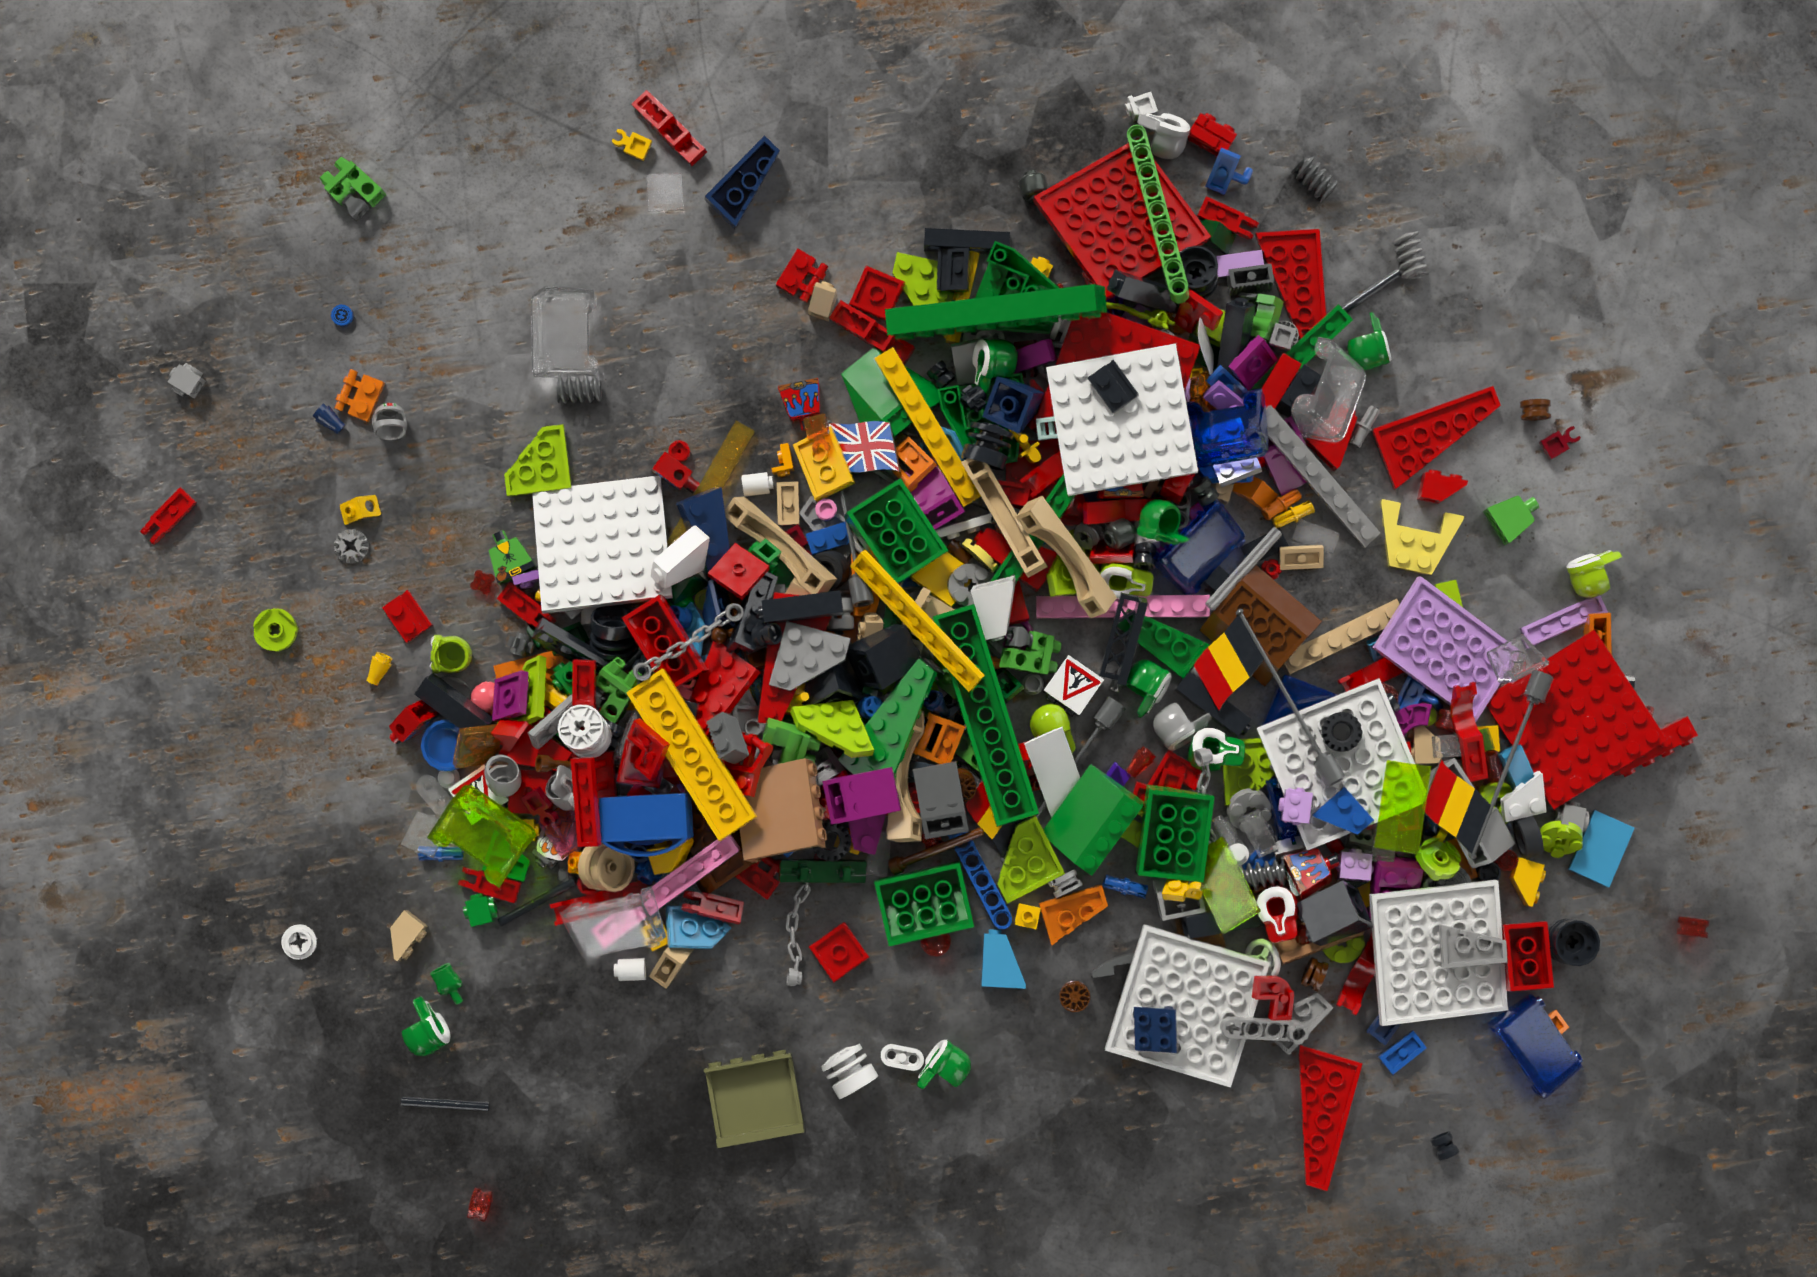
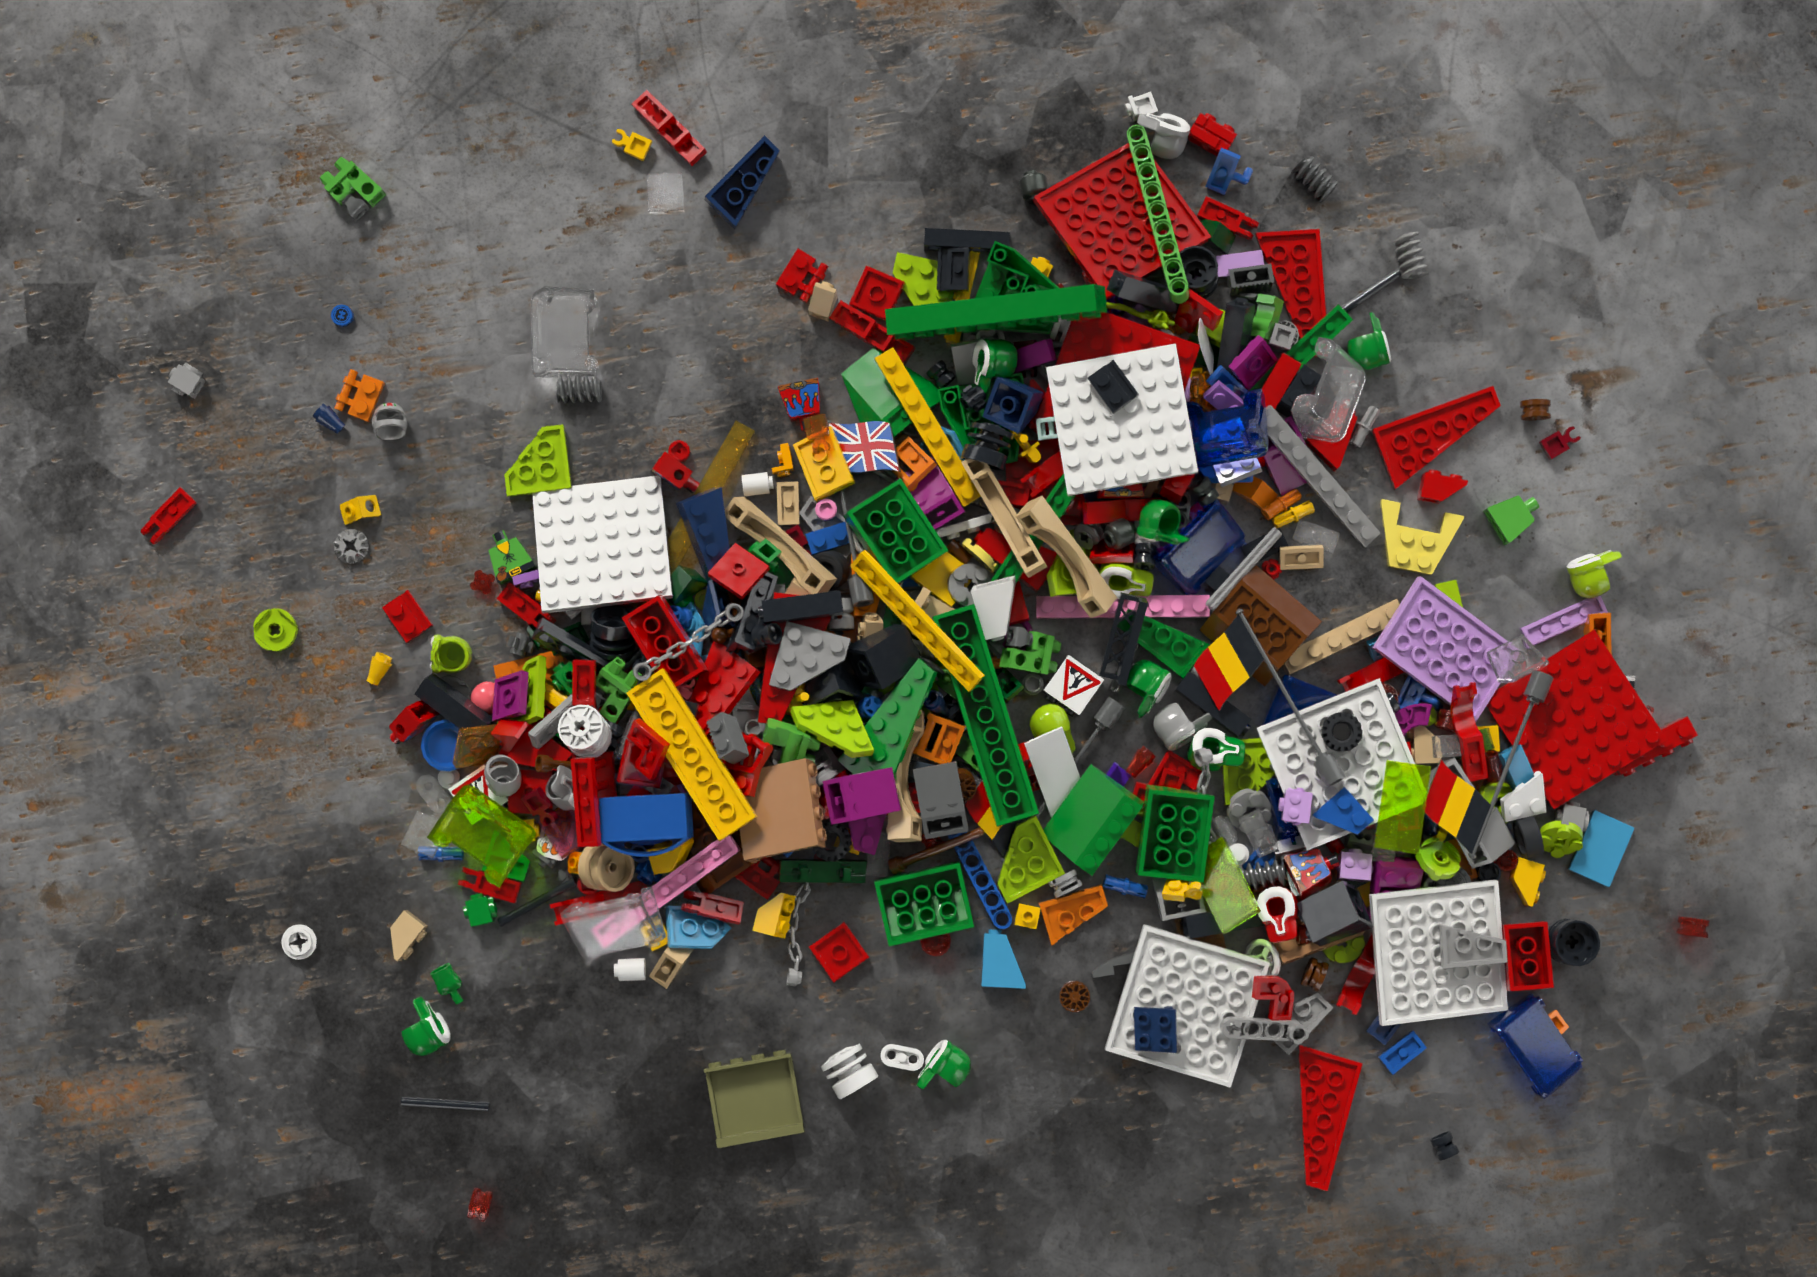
(681, 558): white slope -> none
(775, 916): none -> yellow slope

